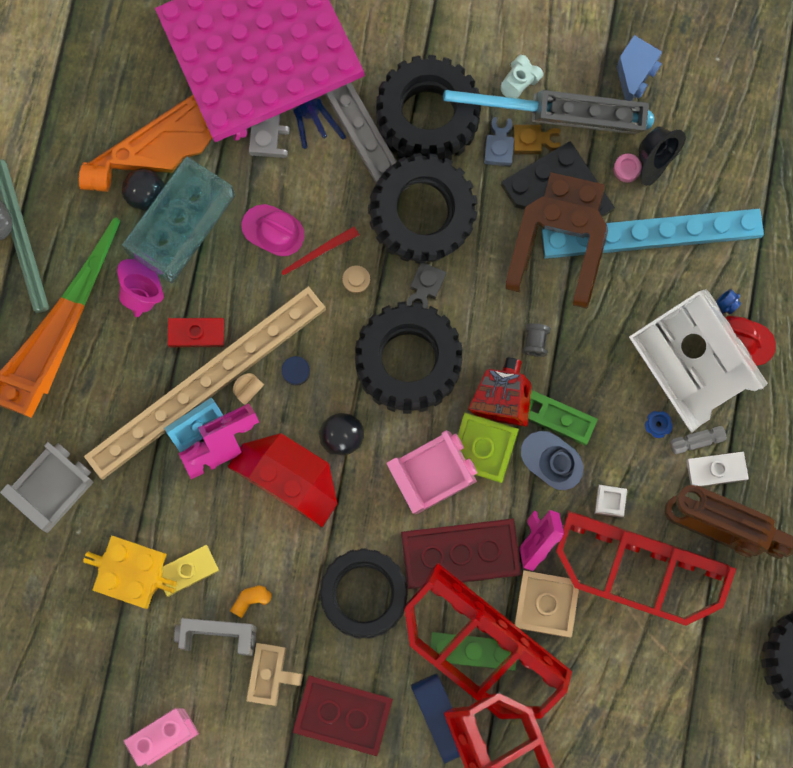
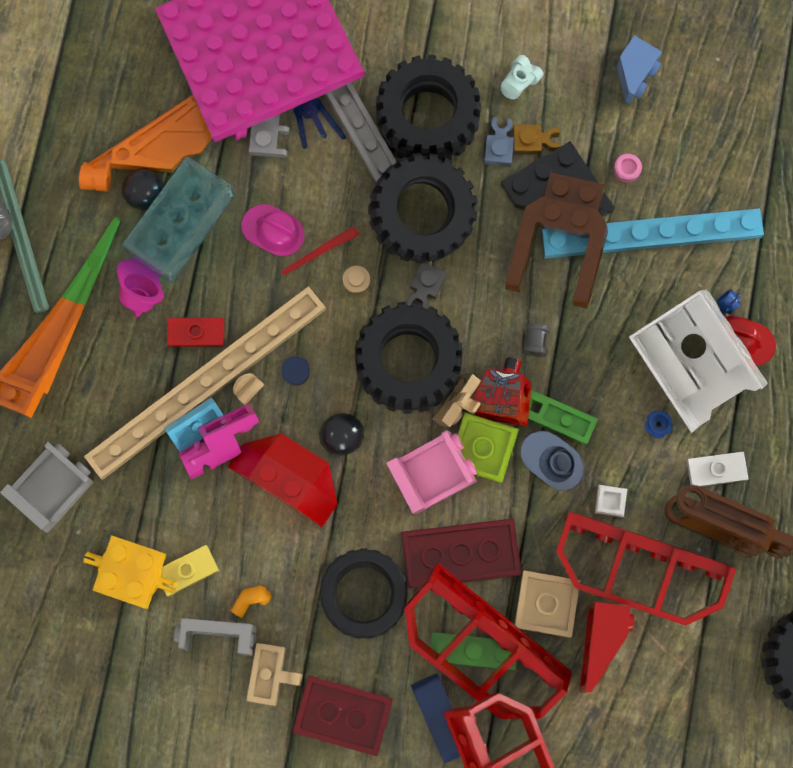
(161, 737): bright pink panel -> none
(458, 399): none -> tan plate
(543, 537): dark pink plate -> none
(570, 110): dark grey piece -> none
(605, 634): none -> red slope
(658, 151): black piece -> none
(698, 440): light grey axle -> none

